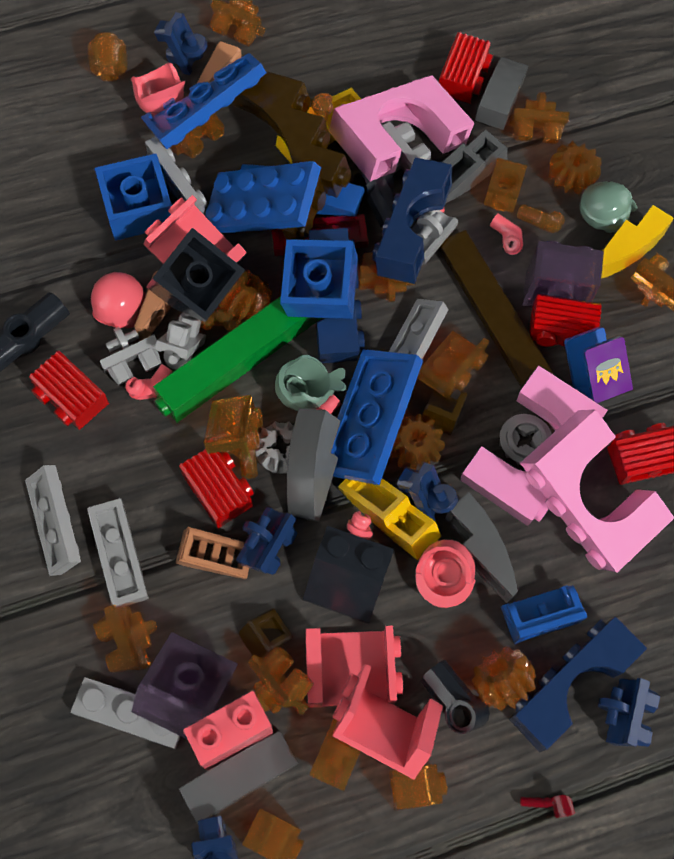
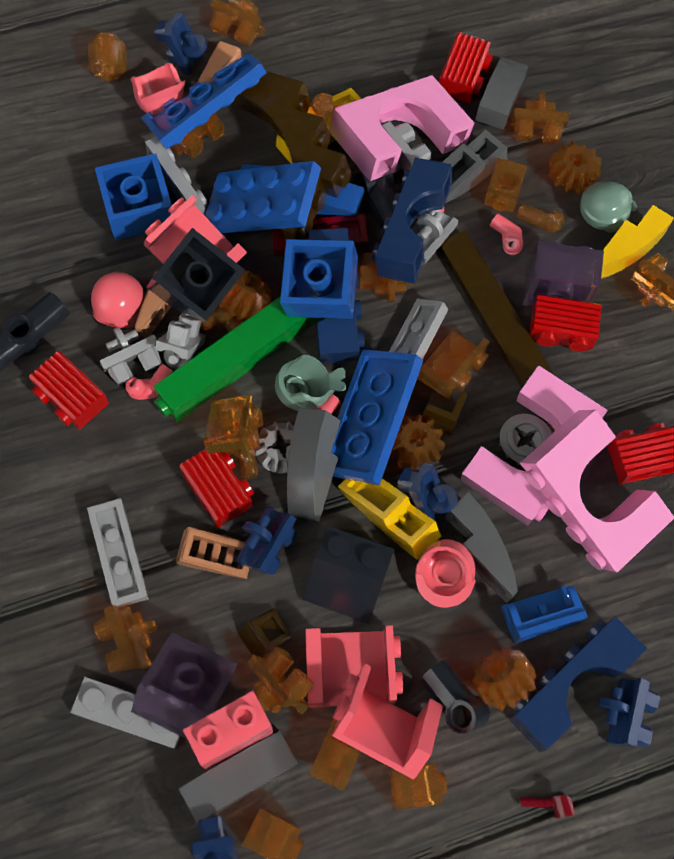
(52, 520): light grey plate -> none
(359, 525): coral arm -> none
(598, 365): piece -> none

